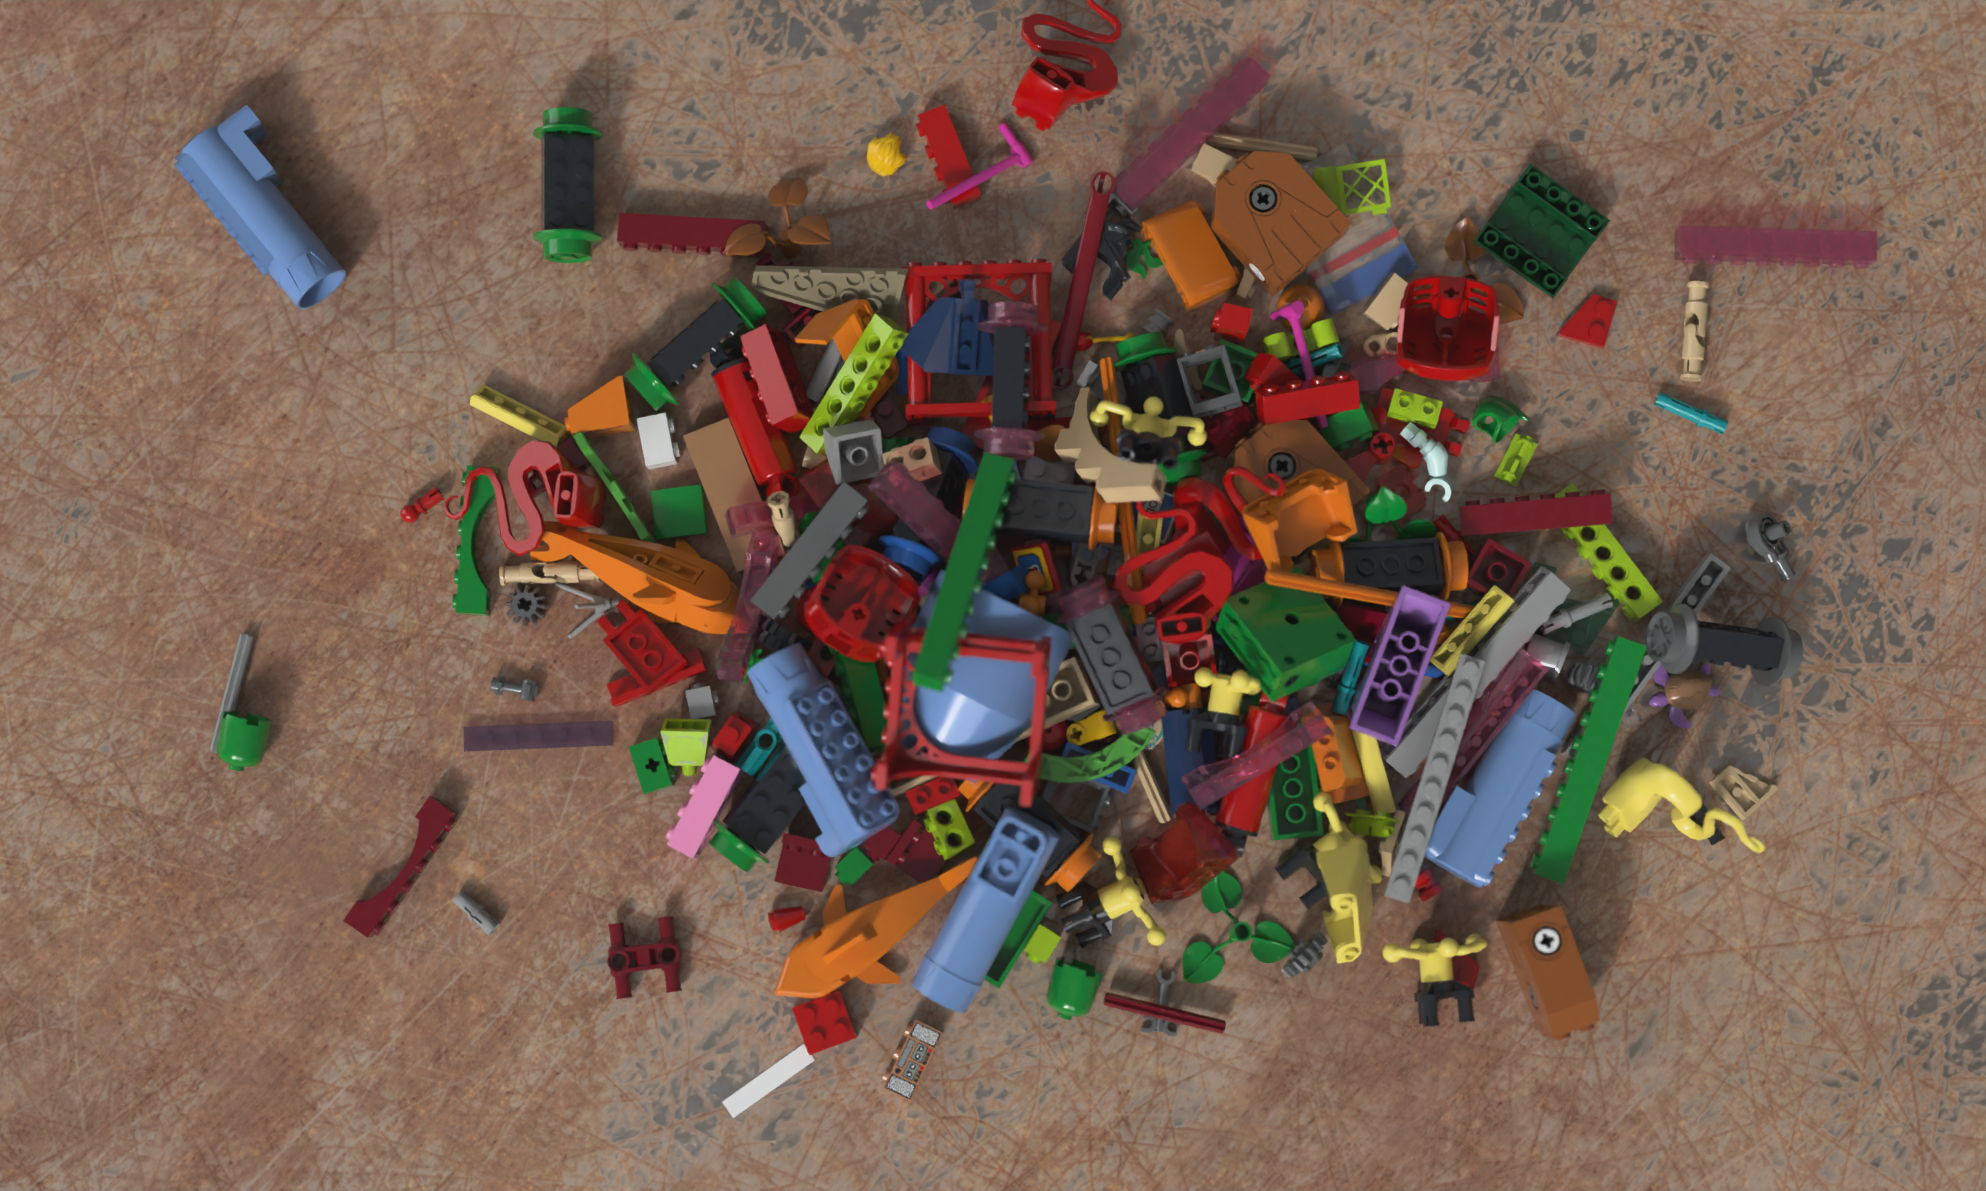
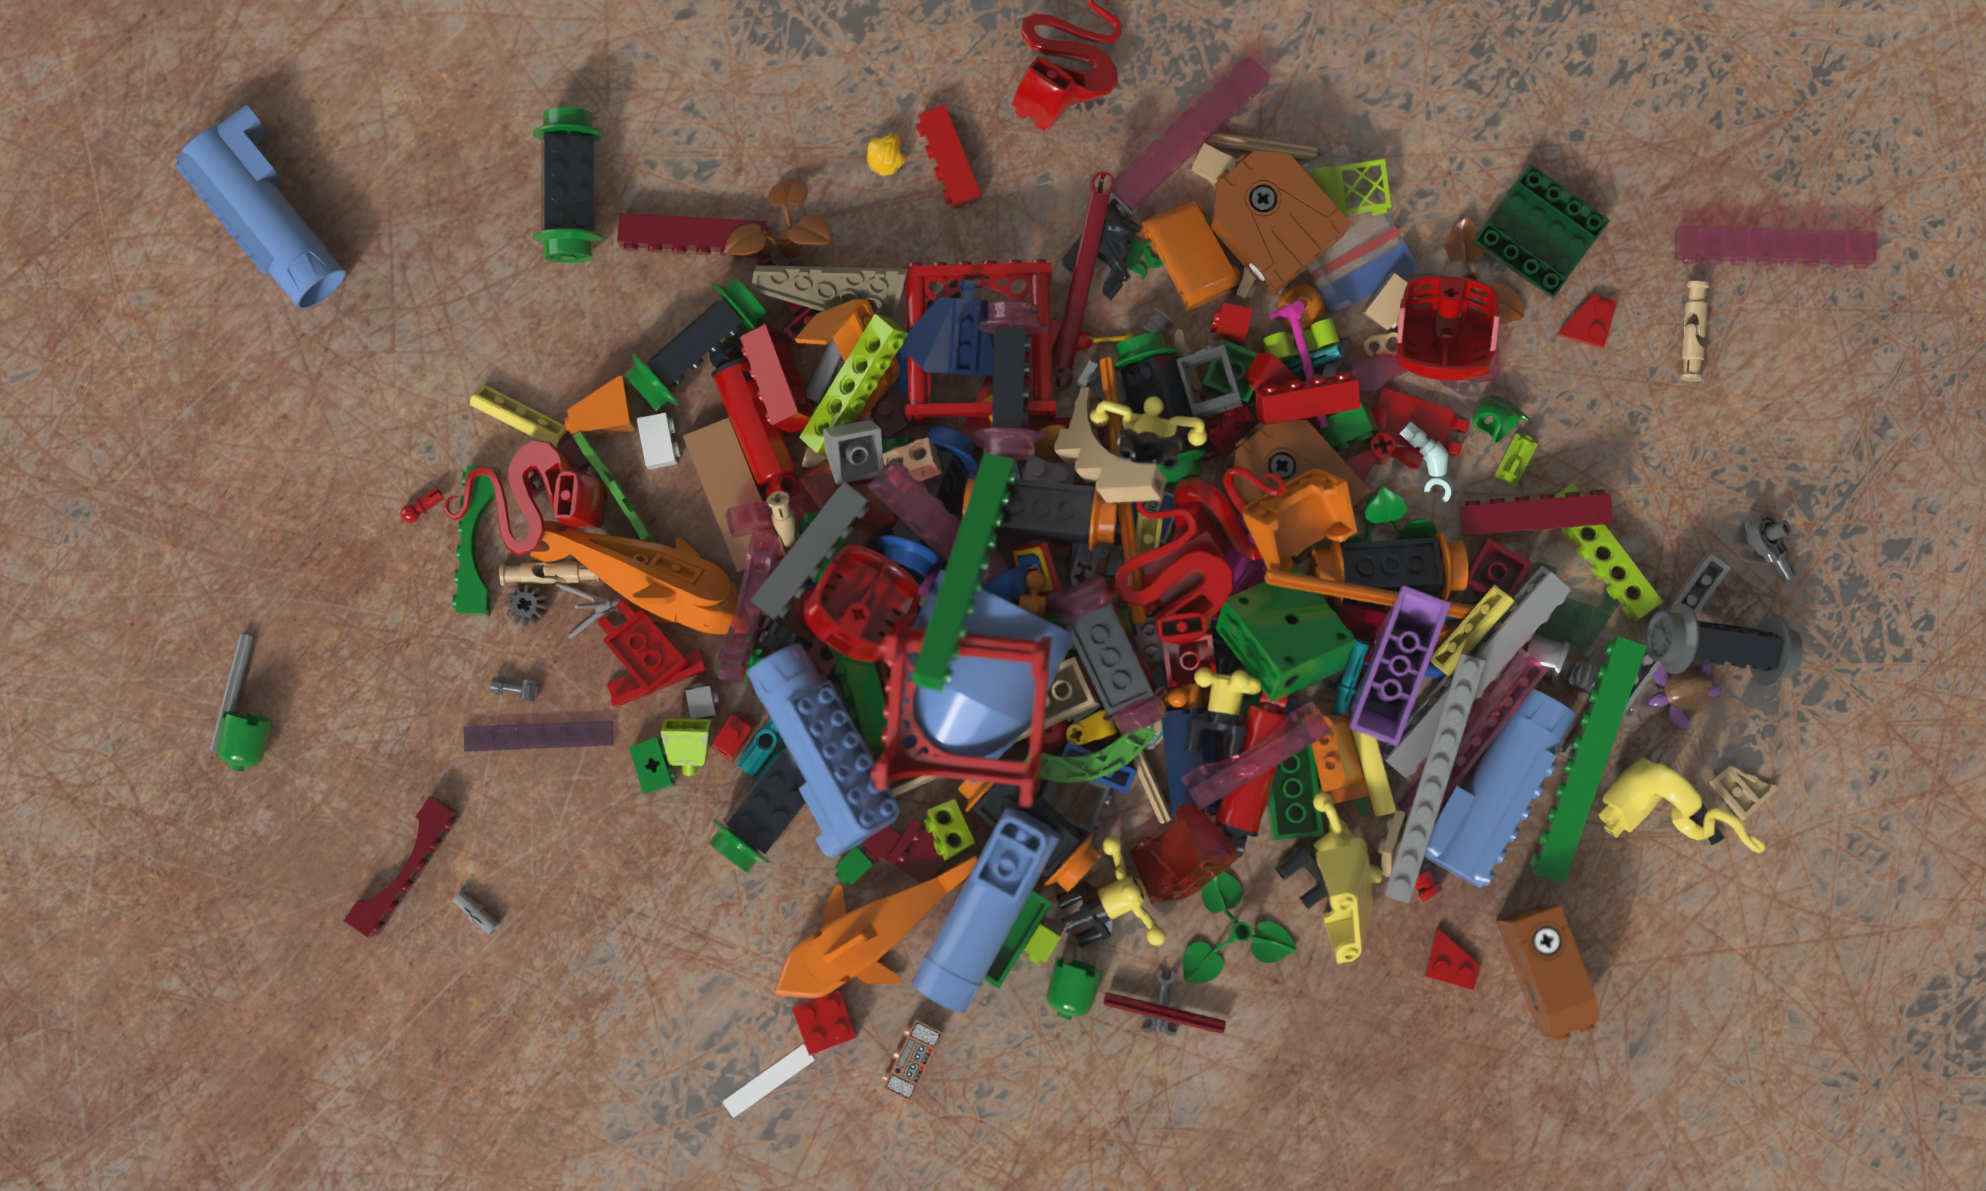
(644, 957): dark red piece -> none
(679, 512): green slope -> none
(706, 804): bright pink brick -> none
(784, 918): red cone -> none
(802, 863): dark red bracket -> none
(932, 794): red brick -> none
(1019, 156): dark pink bar -> none
(1304, 954): dark grey gear -> none
(1363, 821): lime hinge -> none
(1403, 477): clear red brick -> none
(1414, 408): lime brick -> none
(1437, 974): wheel -> none
(1450, 533): red pin -> none
(1566, 617): light grey pin -> none
(1685, 410): teal pin -> none

